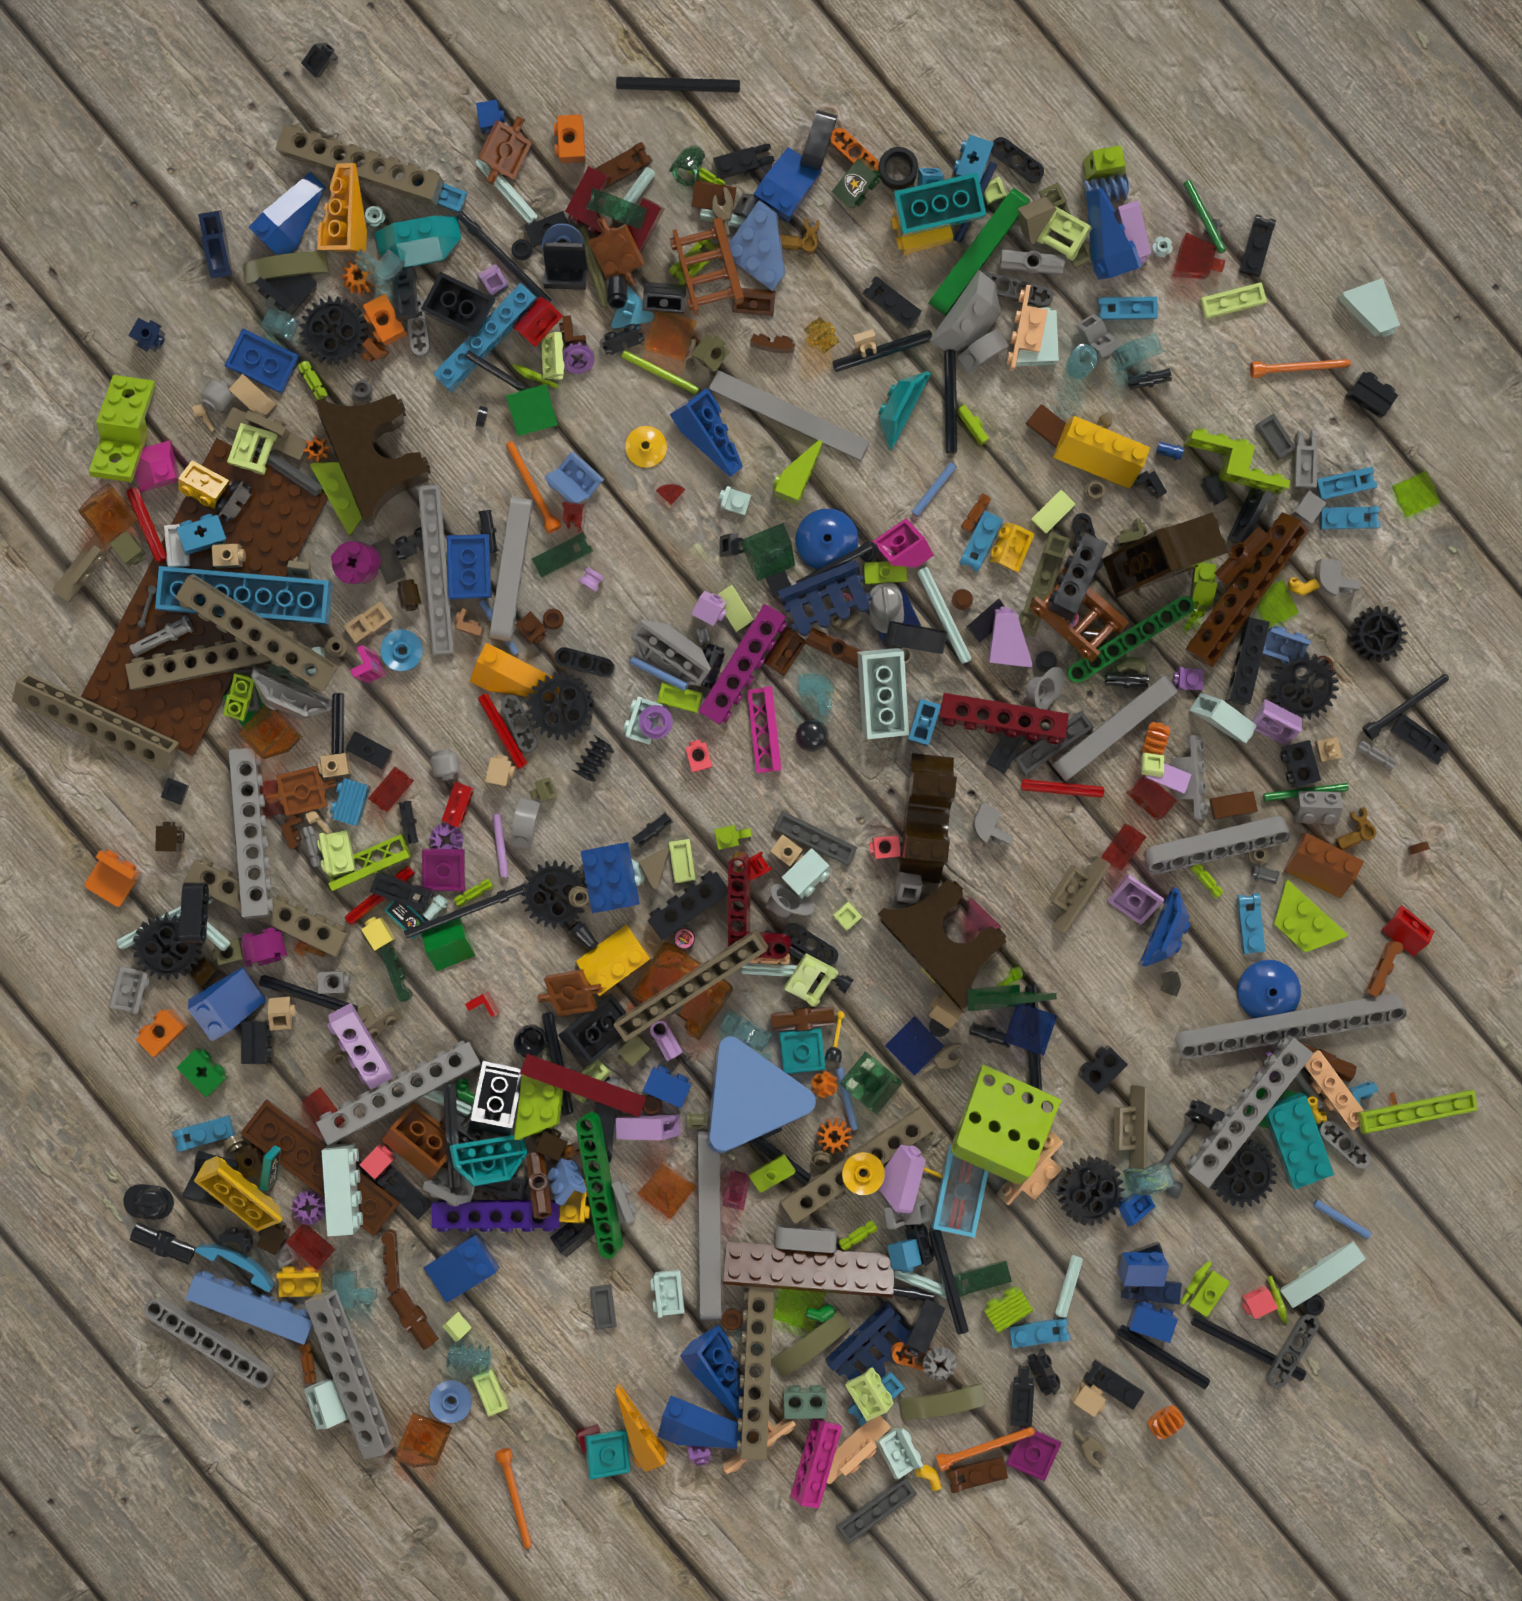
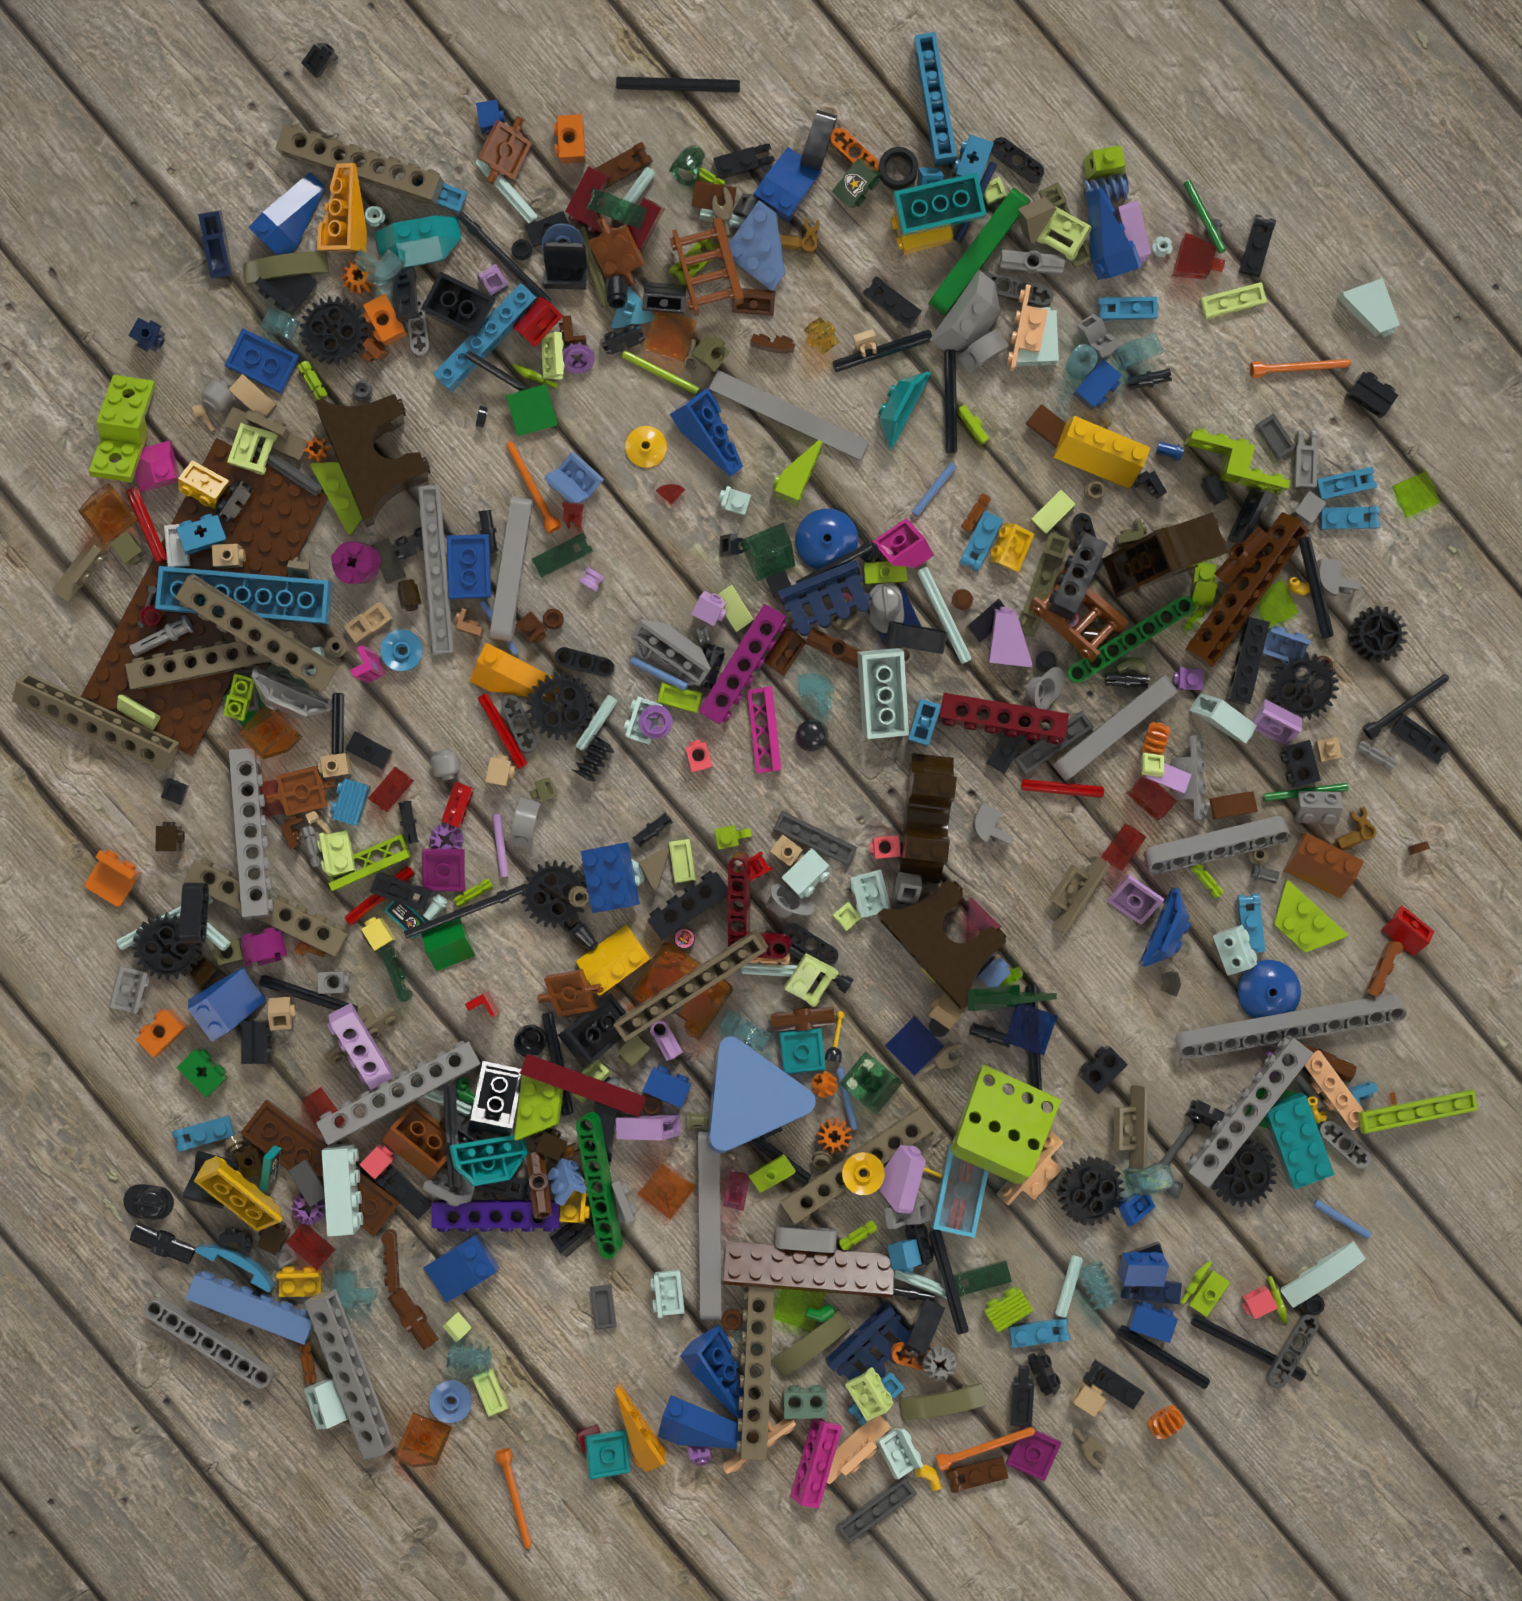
(137, 712): none -> yellowish green slope
(149, 616): none -> dark red plate
(308, 1182): none -> dark grey tile
(596, 723): none -> light aqua axle
(870, 893): none -> light aqua bracket
(934, 99): none -> dark azure brick
(994, 972): none -> medium blue brick
(1097, 384): none -> blue brick
(1098, 1285): none -> clear light blue piece
(1235, 950): none -> light aqua brick
(1316, 587): none -> black axle

